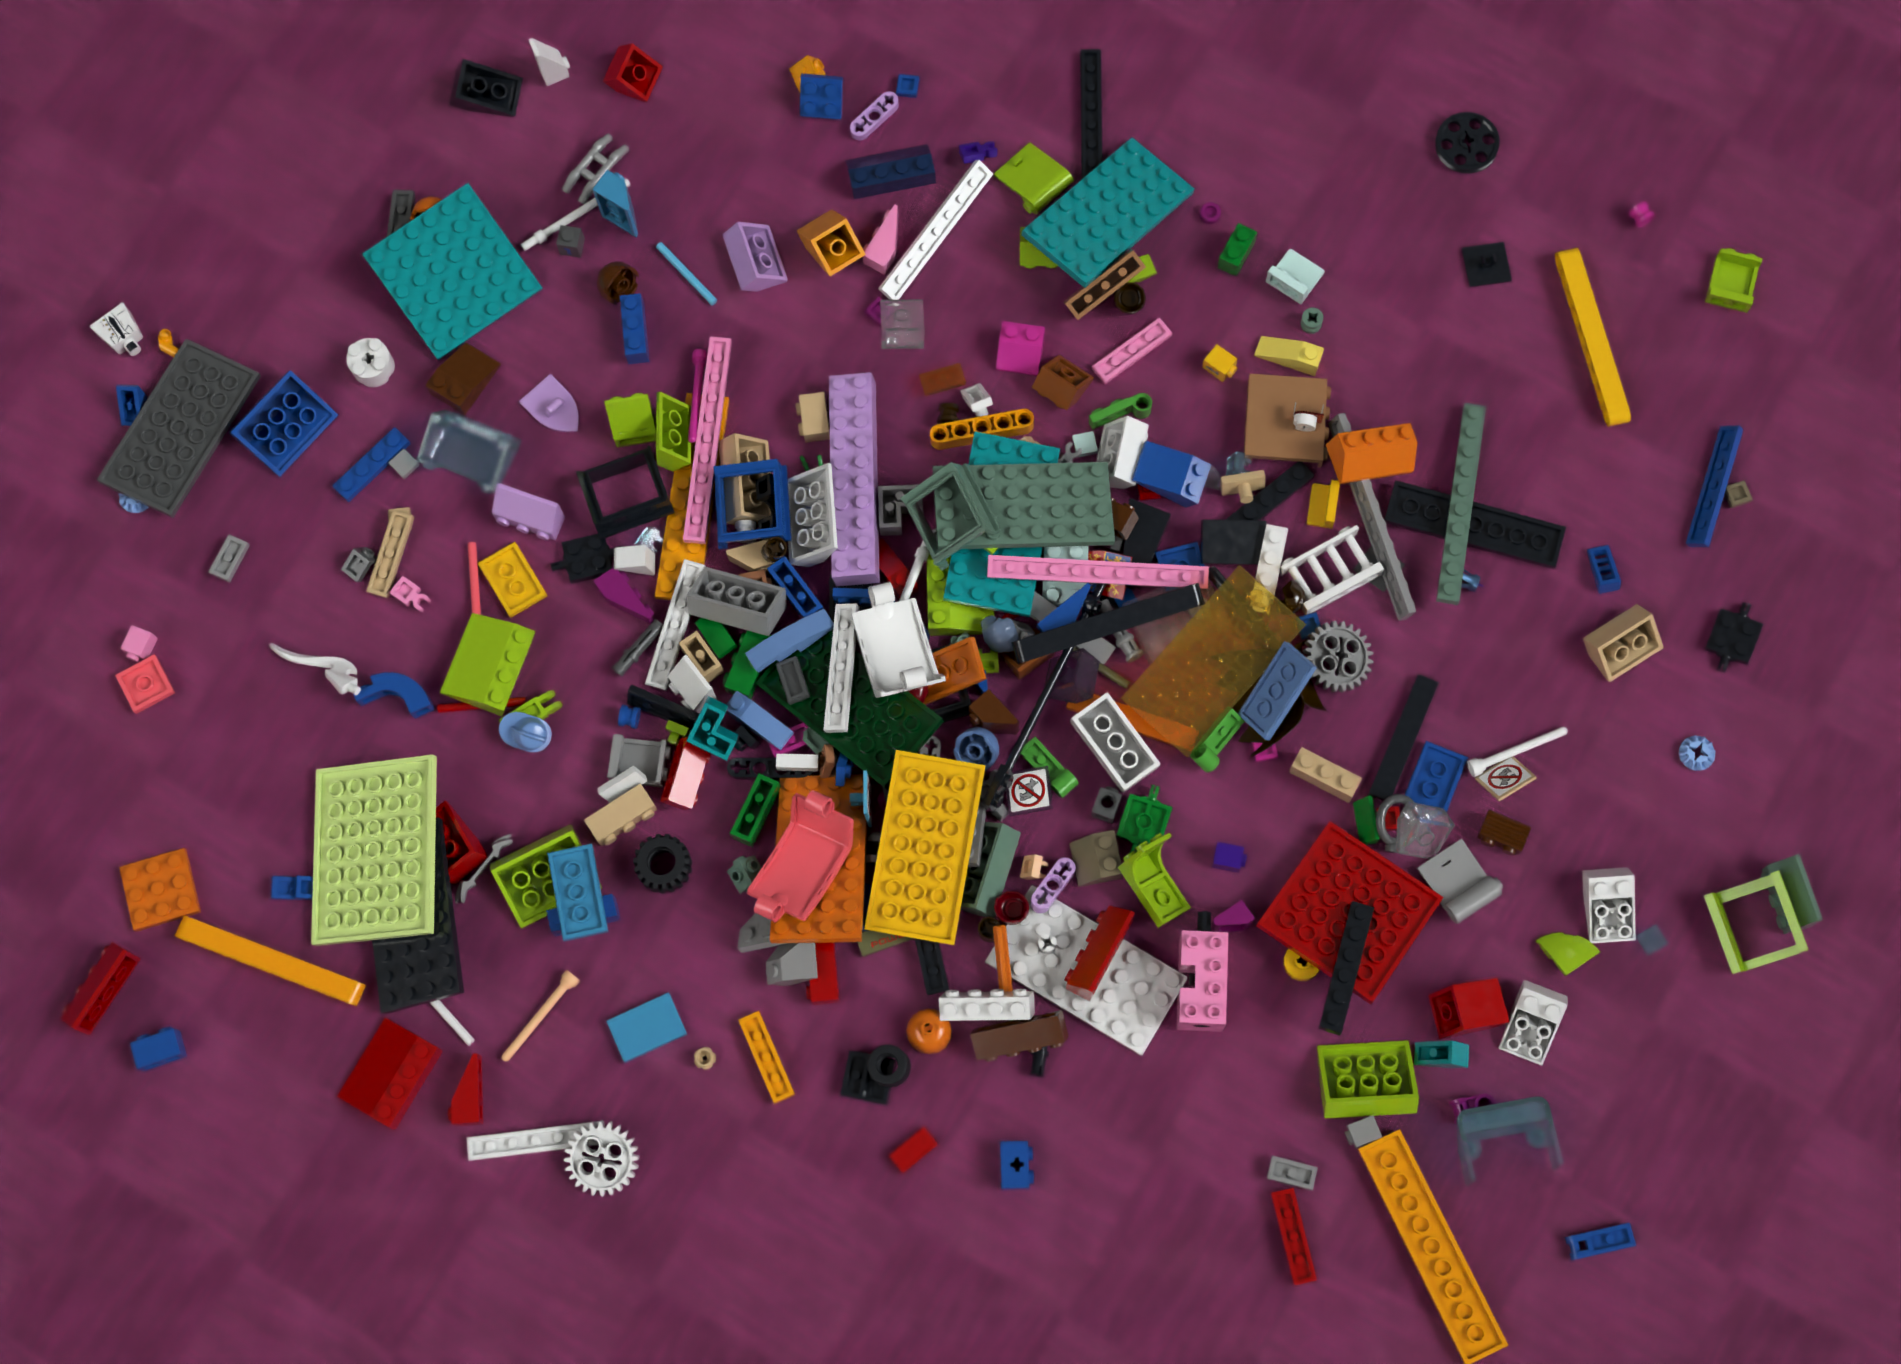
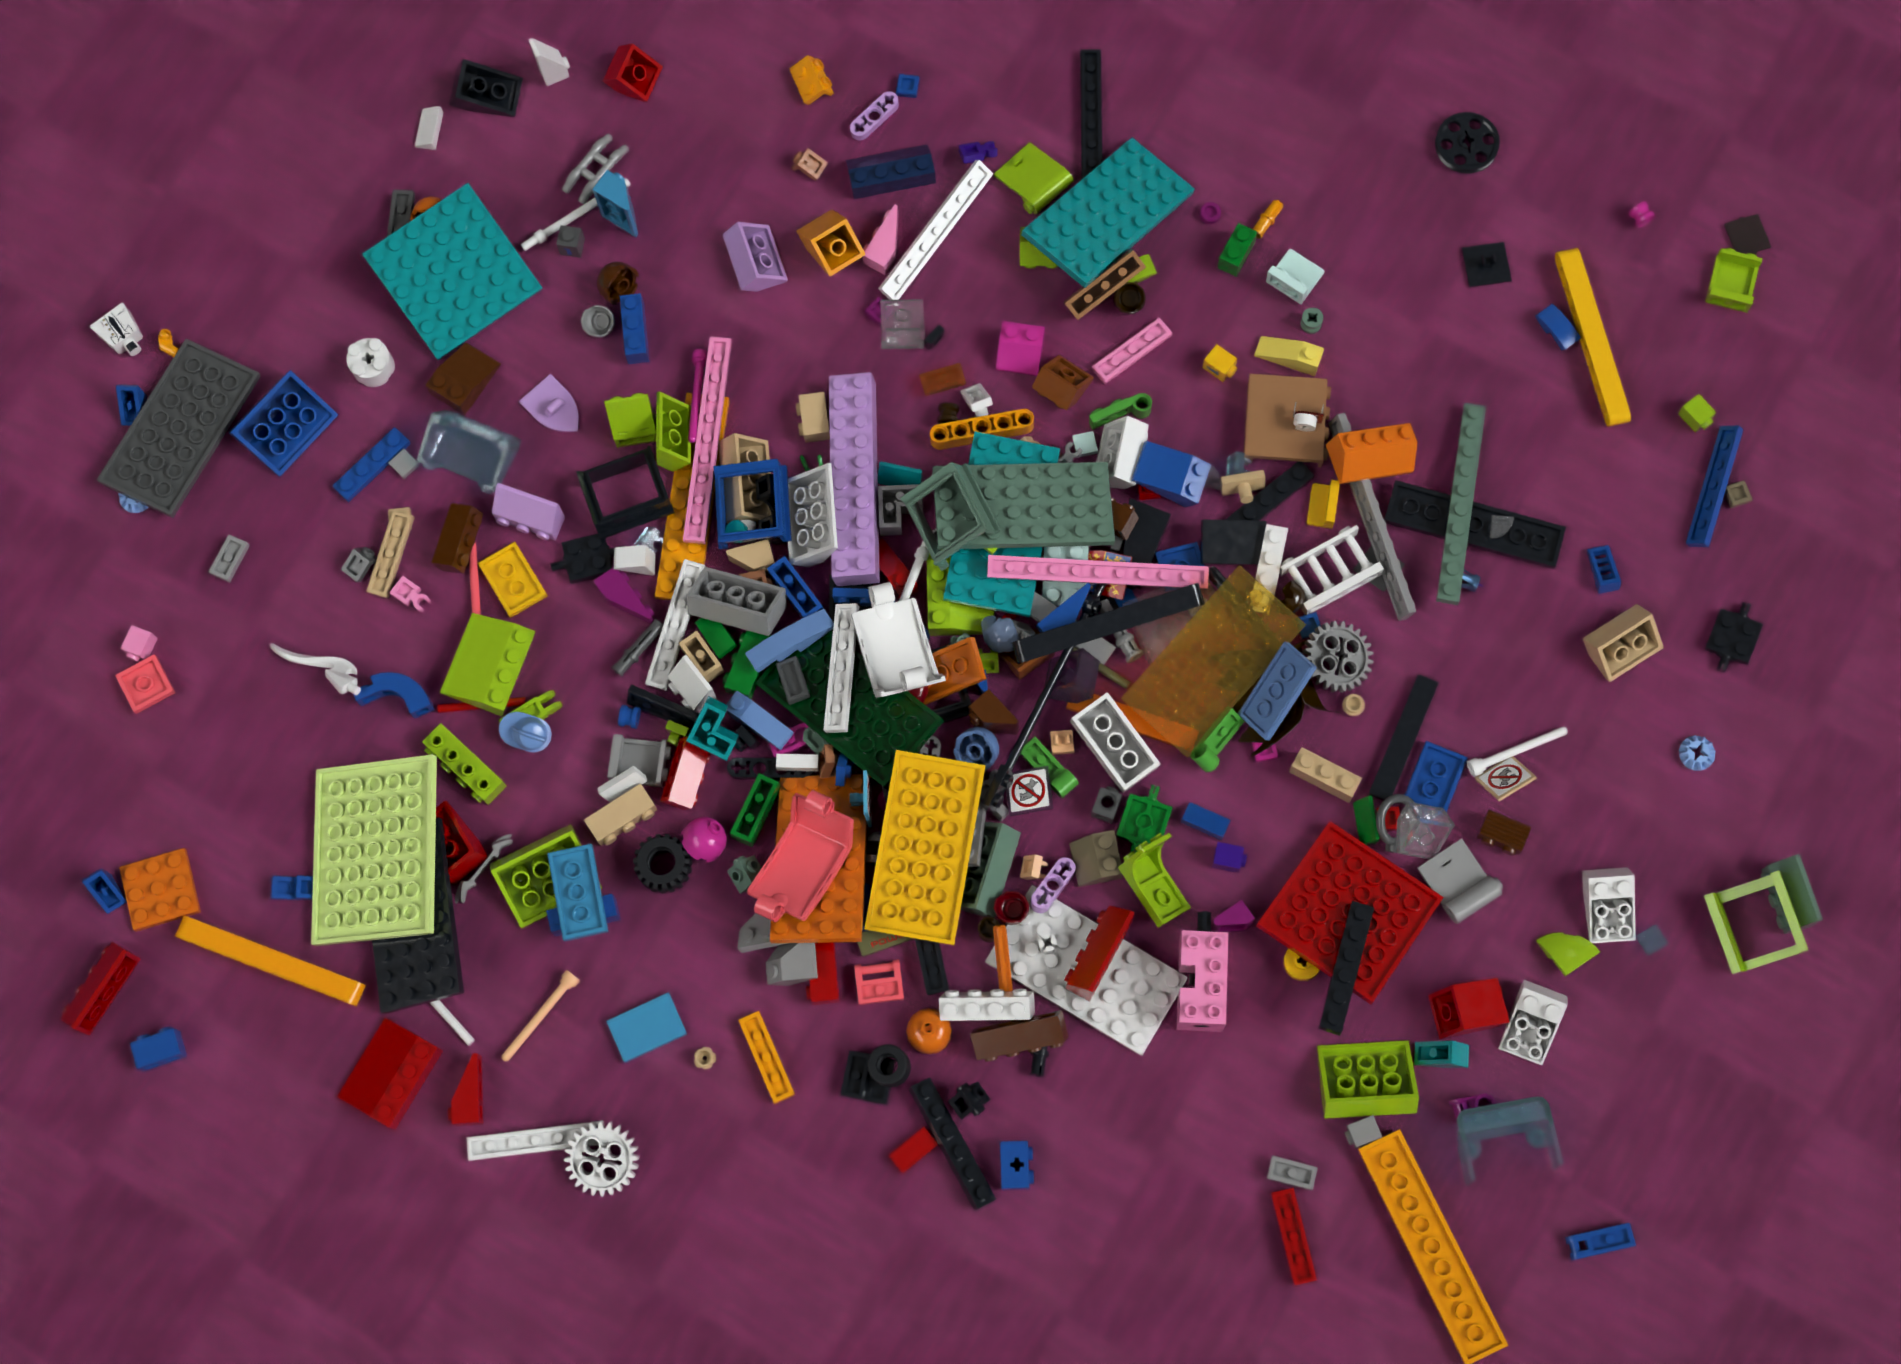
(104, 890): none -> blue slope
(429, 128): none -> white slope
(457, 538): none -> reddish brown brick
(464, 764): none -> lime brick
(598, 321): none -> light grey hair
(686, 273): medium azure bar -> none
(704, 838): none -> dark pink cylinder
(736, 526): none -> teal tile
(776, 545): dark brown wheel -> none
(809, 163): none -> nougat bracket
(821, 96): blue plate -> none
(879, 989): none -> coral plate
(893, 474): none -> teal slope
(934, 337): none -> black tile
(952, 1144): none -> black plate
(969, 1100): none -> black brick
(1062, 742): none -> light nougat tile
(1205, 821): none -> blue slope
(1267, 218): none -> light orange axle
(1353, 705): none -> tan plate
(1500, 525): none -> clear tile
(1556, 323): none -> blue slope
(1697, 413): none -> lime brick
(1747, 235): none -> clear smoke piece

